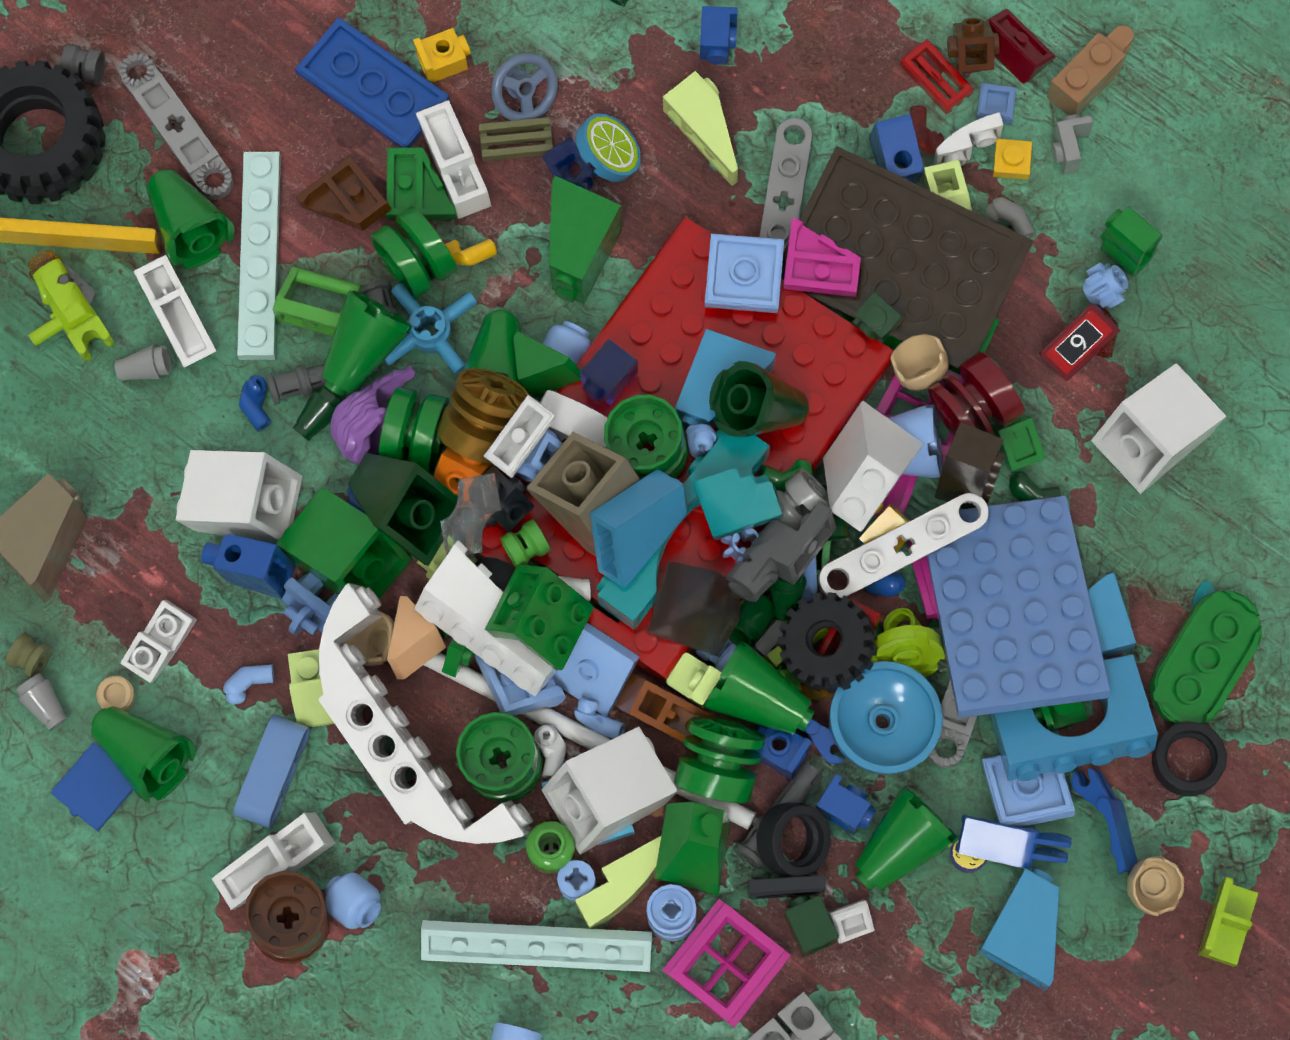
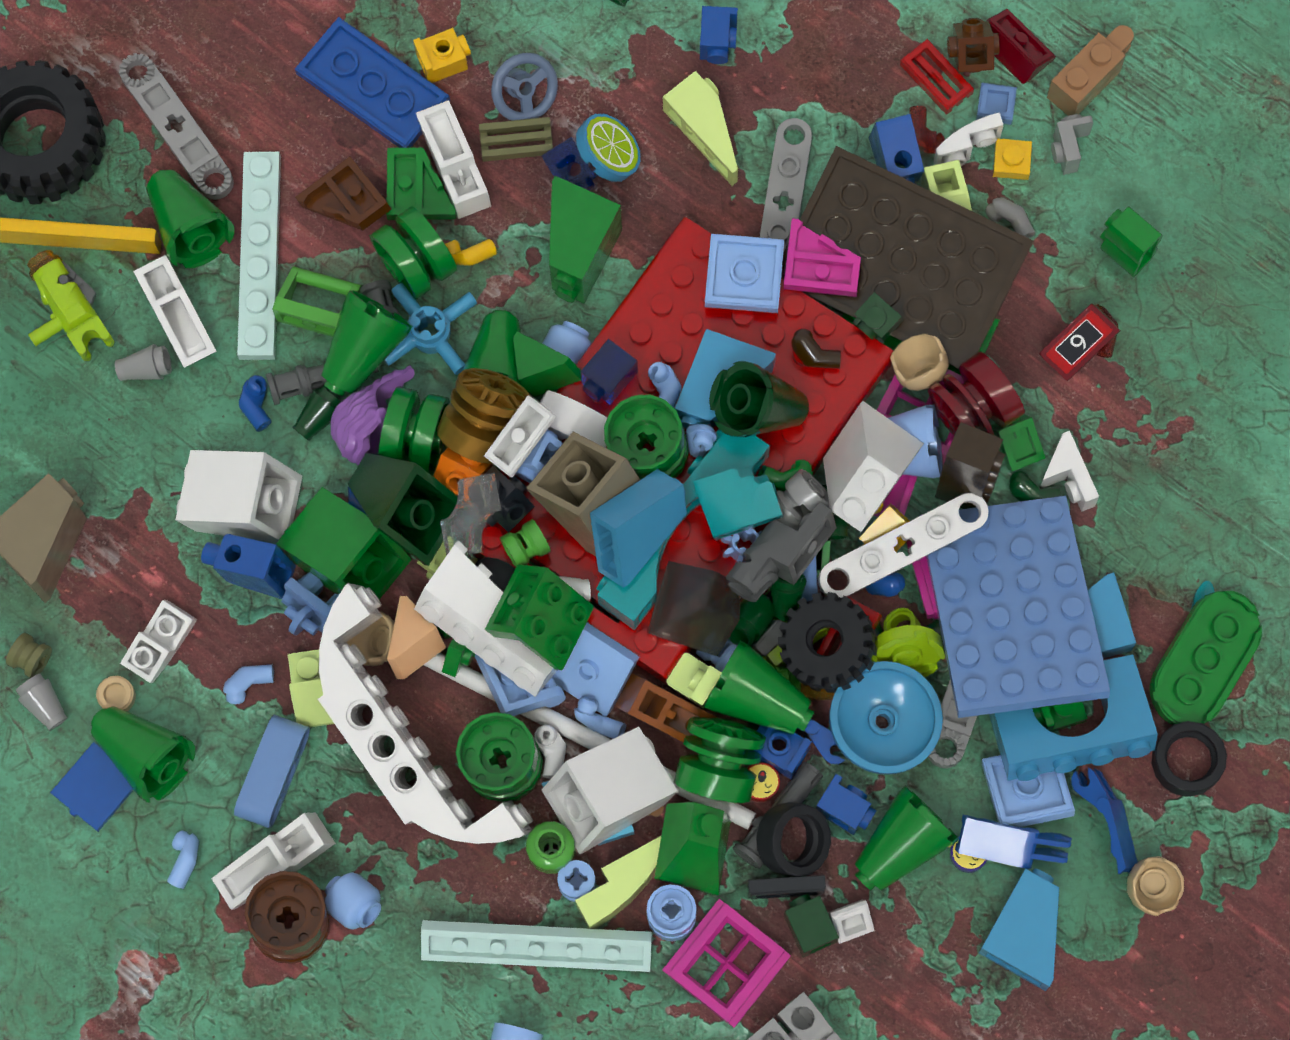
(85, 64): dark grey wheel -> none
(186, 860): none -> light blue arm
(665, 382): none -> light blue arm
(766, 782): none -> light yellow tile
(811, 353): none -> dark brown arm
(1069, 465): none -> white slope
(1105, 285): light blue gear -> none
(1157, 427): white slope -> none
(1228, 923): lime panel -> none

